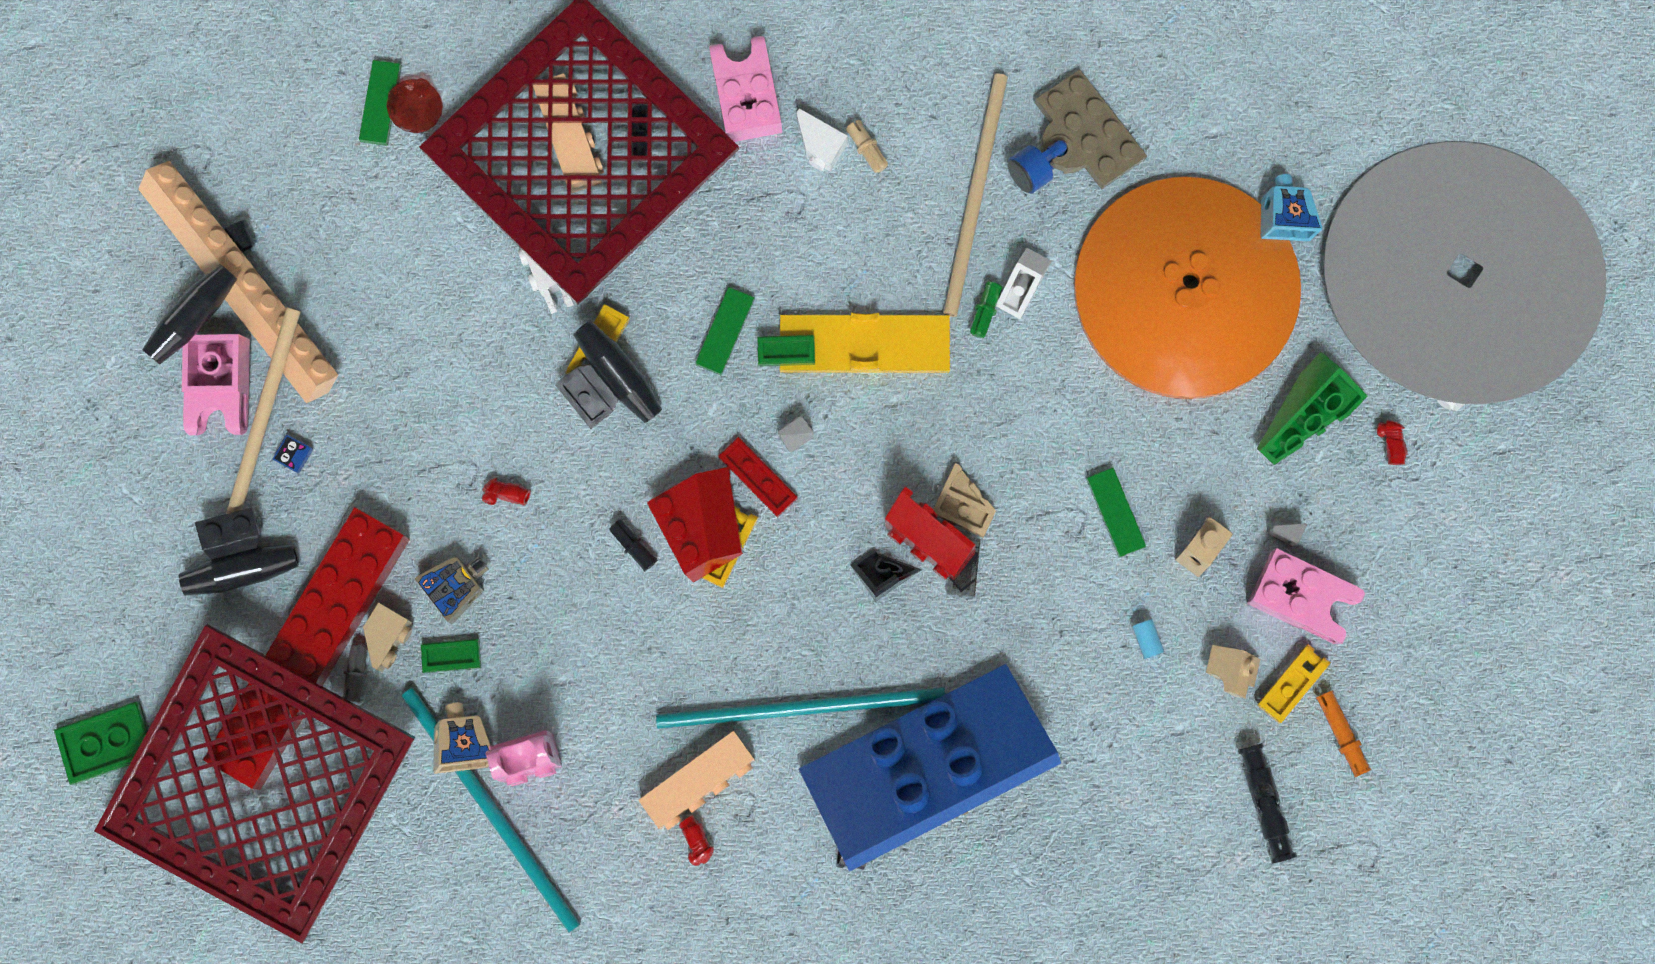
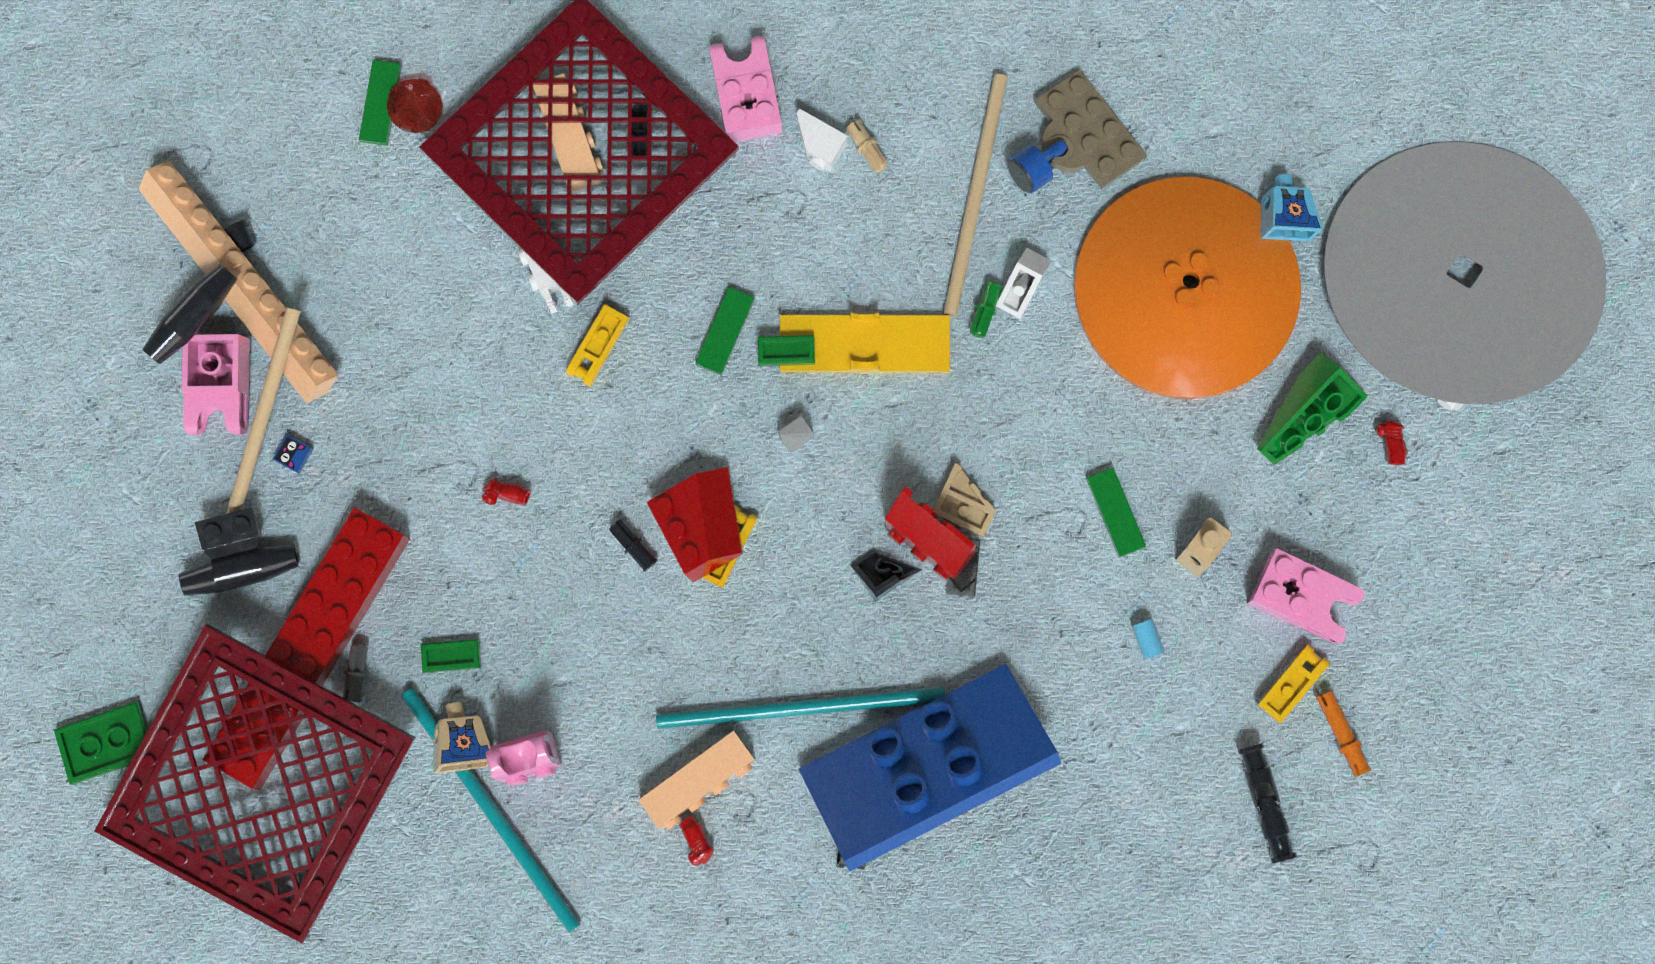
(384, 634): tan slope -> none
(453, 586): torso -> none
(606, 379): black plate -> none
(758, 477): red tile -> none
(1235, 668): tan brick -> none
(1286, 531): light grey slope -> none

